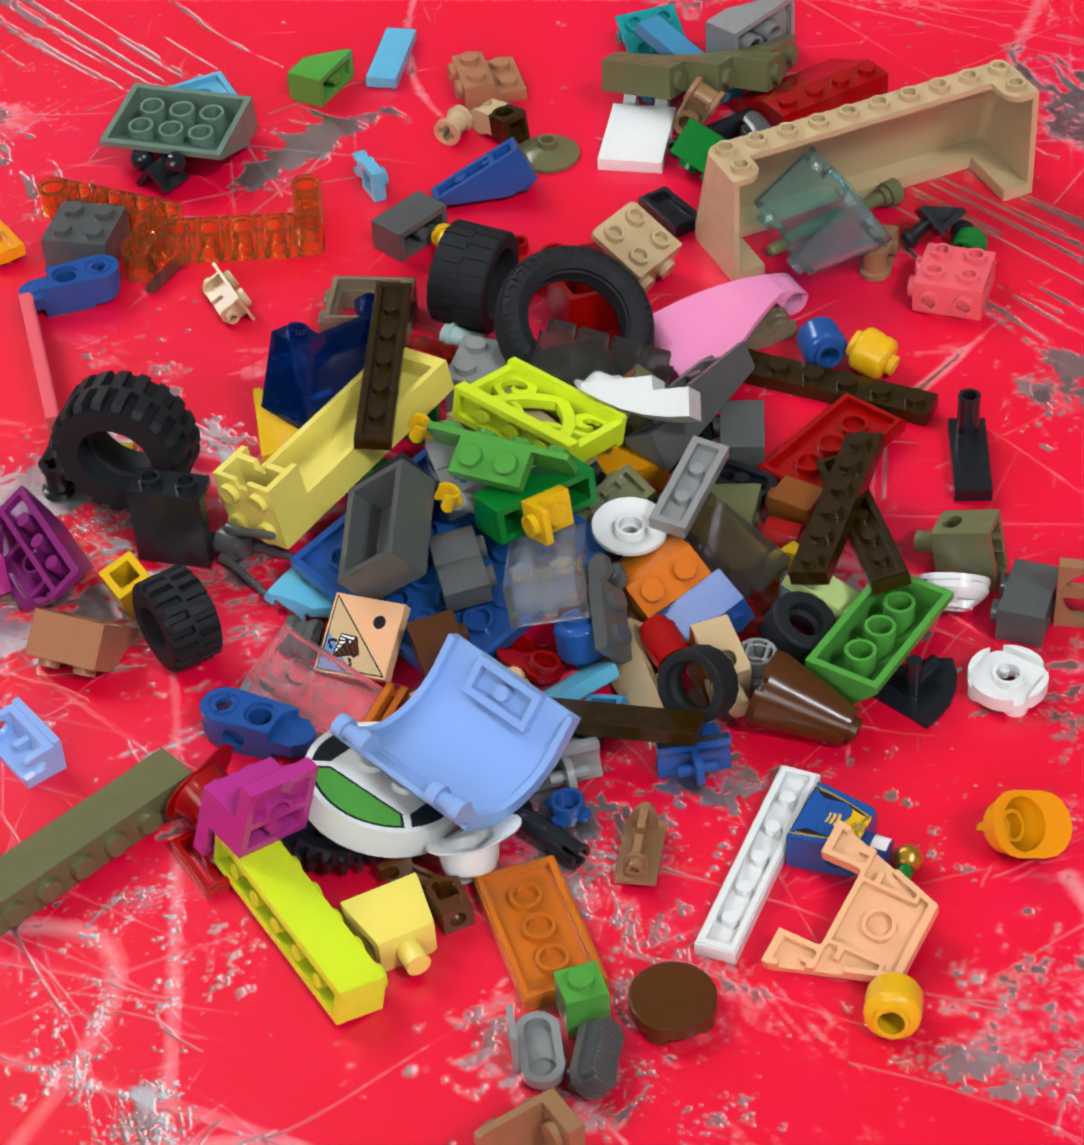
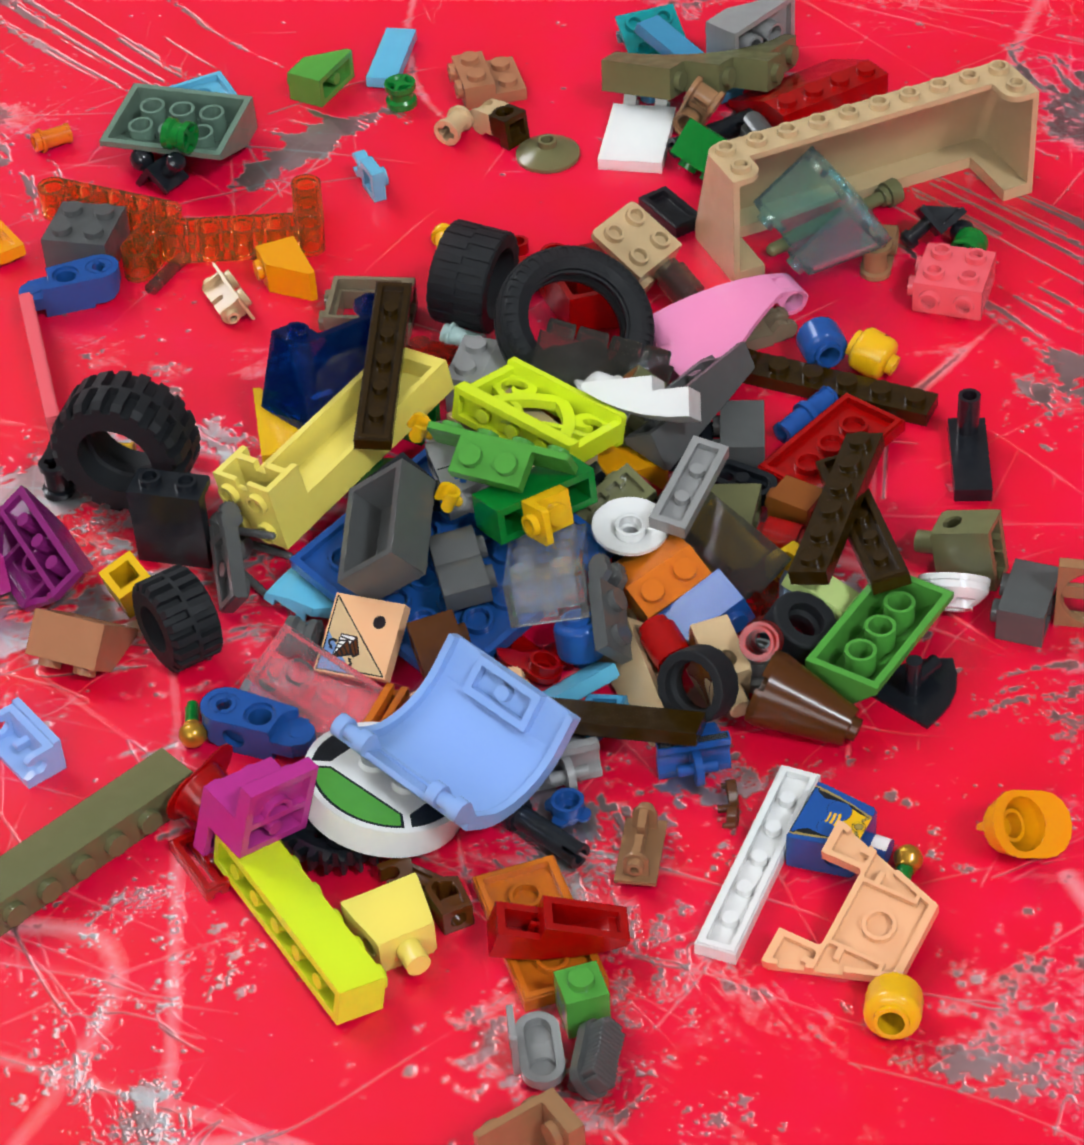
(51, 137): none -> orange pin
(179, 135): none -> green wheel
(192, 732): none -> pearl gold piece
(228, 557): none -> dark grey hinge
(285, 269): none -> light orange slope
(400, 93): none -> green wheel
(408, 225): dark grey brick -> none
(473, 852): white piece -> none
(491, 176): blue slope -> none
(555, 929): none -> red slope
(672, 1002): reddish brown tile -> none
(677, 280): none -> clear smoke brick
(732, 808): none -> reddish brown piece
(749, 645): none -> red brick
(804, 413): none -> blue pin
(1005, 696): white plate -> none

